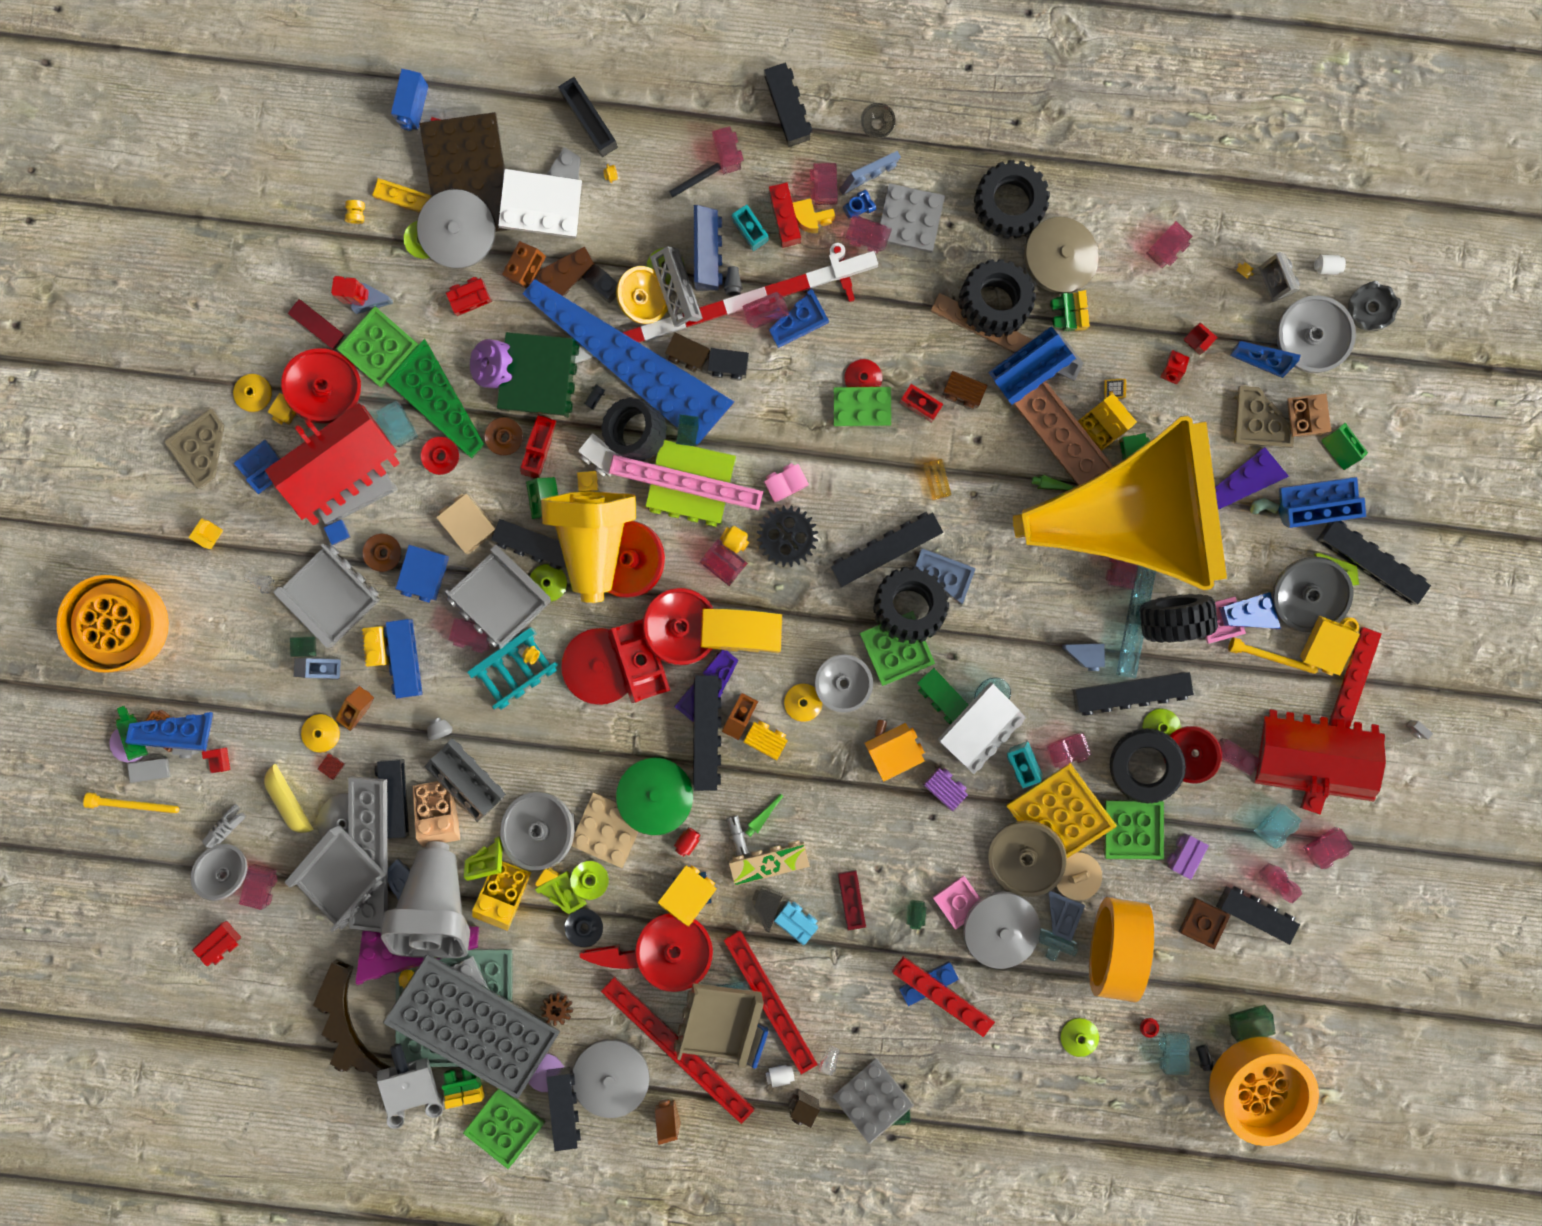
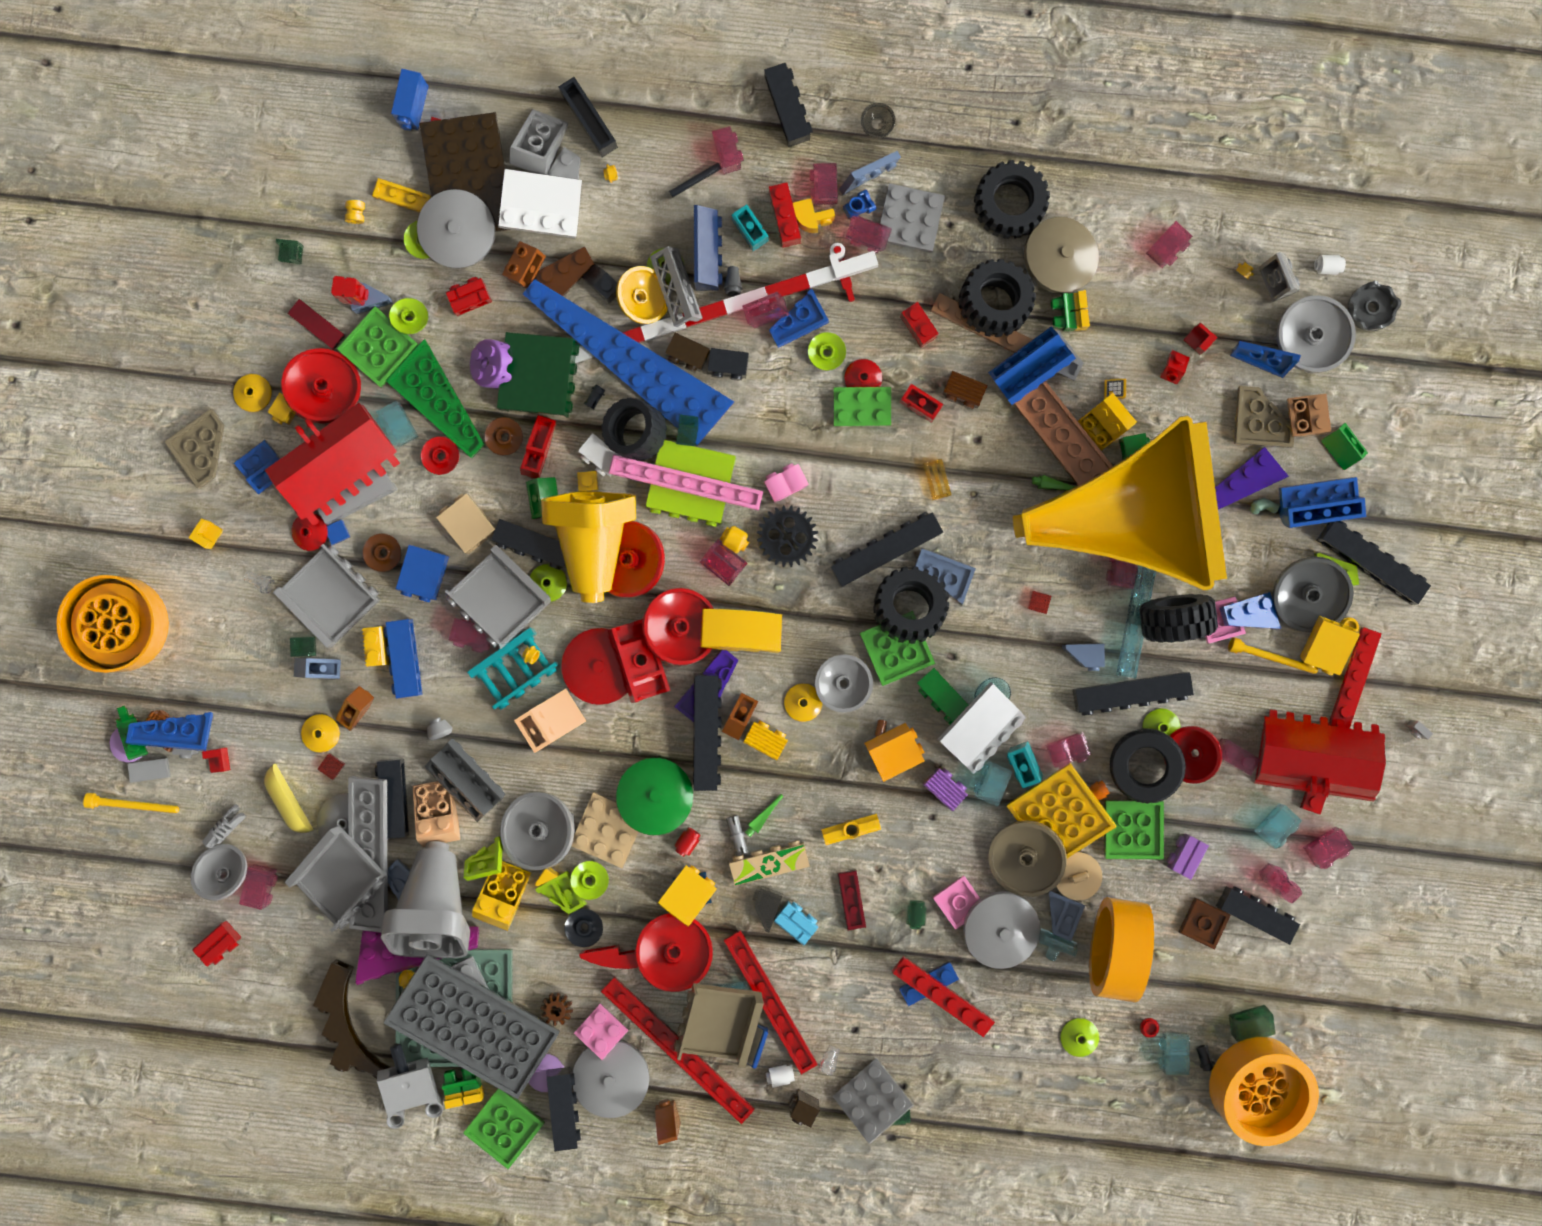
(290, 251): none -> clear green panel
(316, 534): none -> red dish
(408, 308): none -> lime dish
(537, 142): none -> light grey slope
(550, 720): none -> light nougat slope
(601, 1031): none -> bright pink plate
(830, 342): none -> lime dish
(863, 826): none -> yellow piece
(919, 324): none -> red brick
(992, 783): none -> clear light blue brick
(1039, 602): none -> clear red tile
(1099, 790): none -> orange cone

